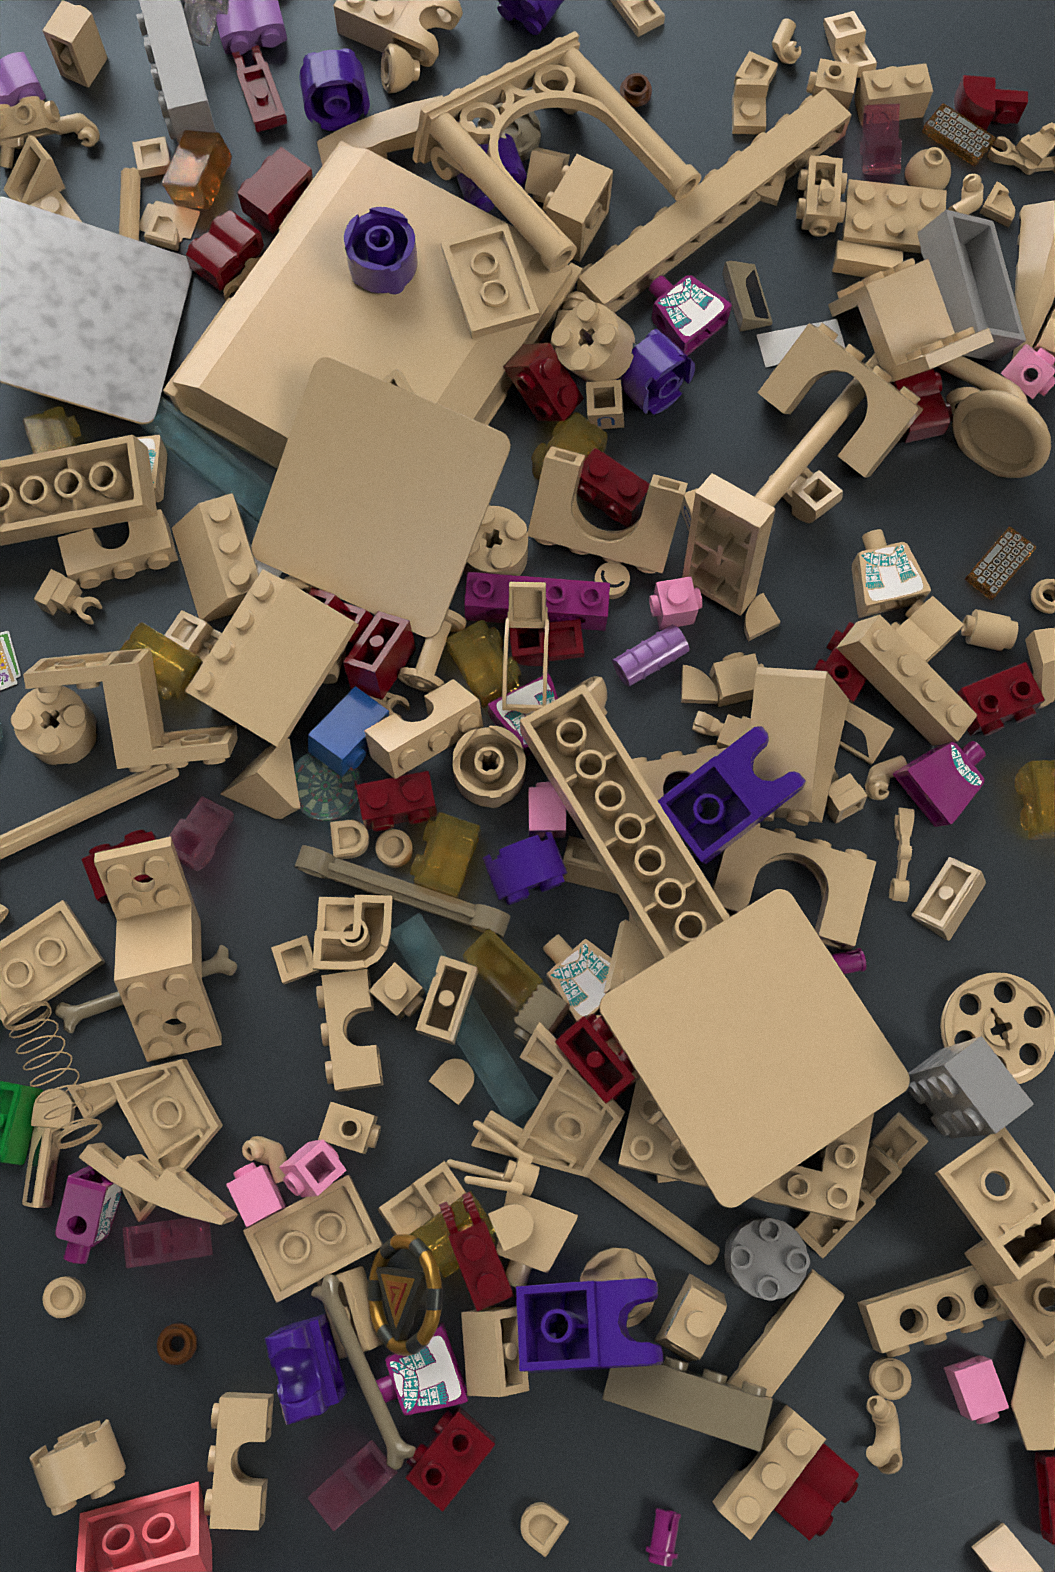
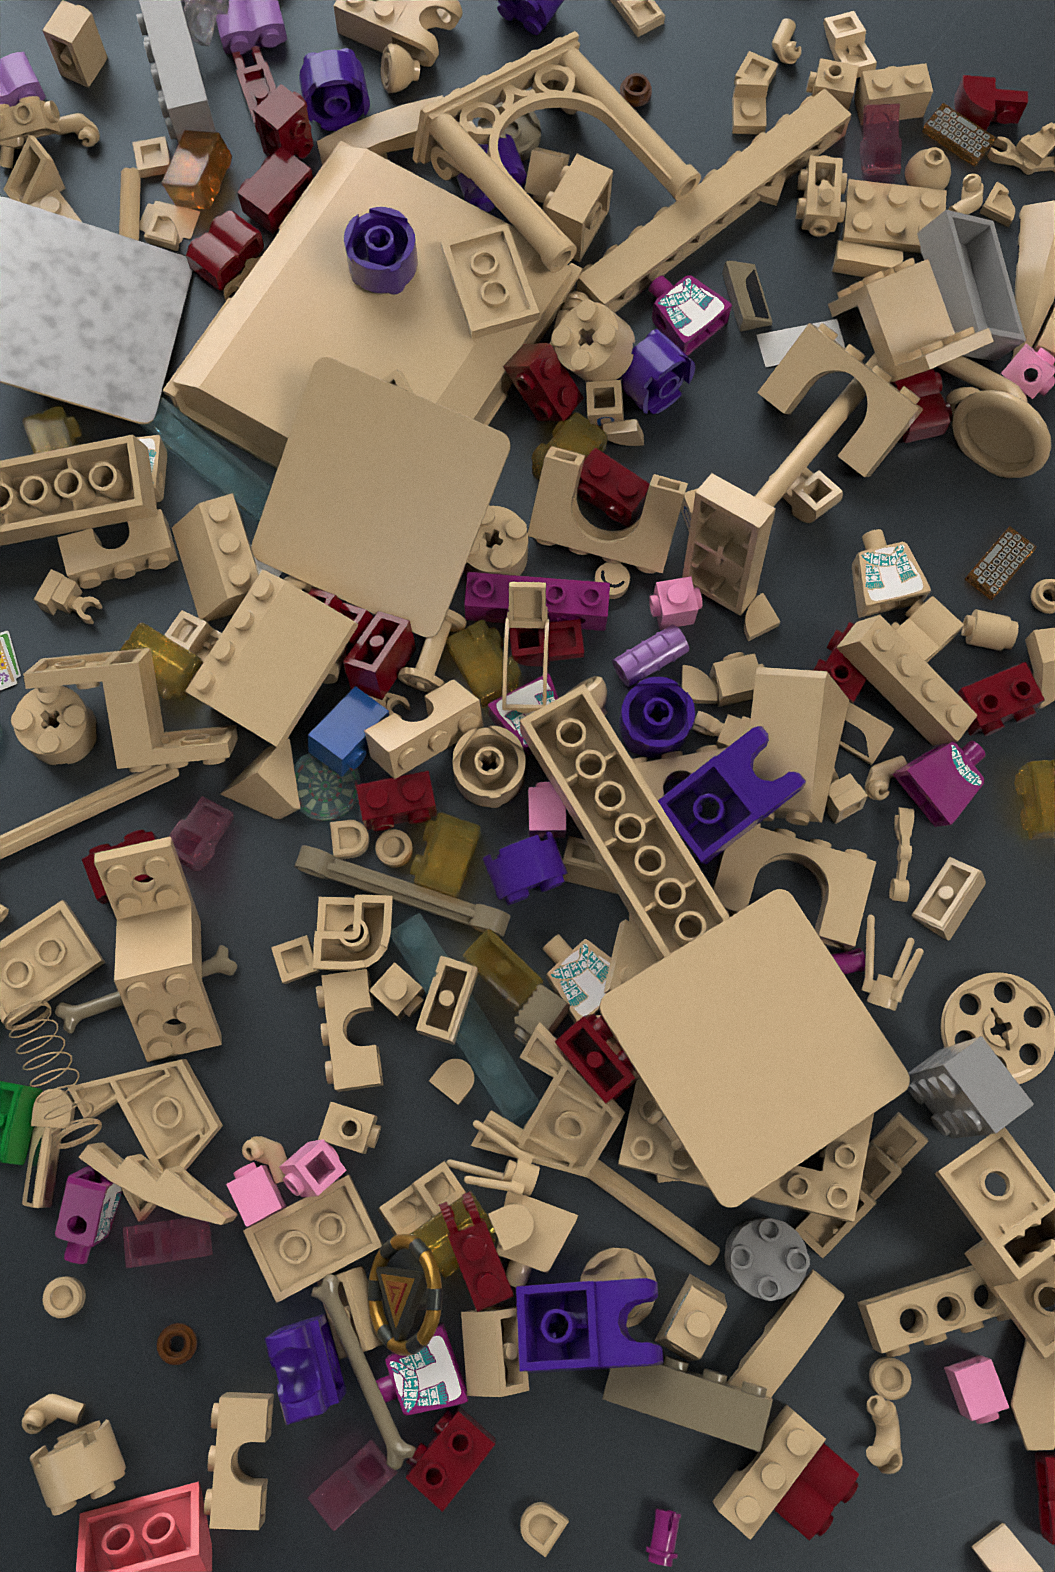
(49, 1409): none -> tan arm
(284, 123): none -> dark red brick
(624, 432): none -> tan tile
(673, 707): none -> dark purple brick
(887, 990): none -> tan plant

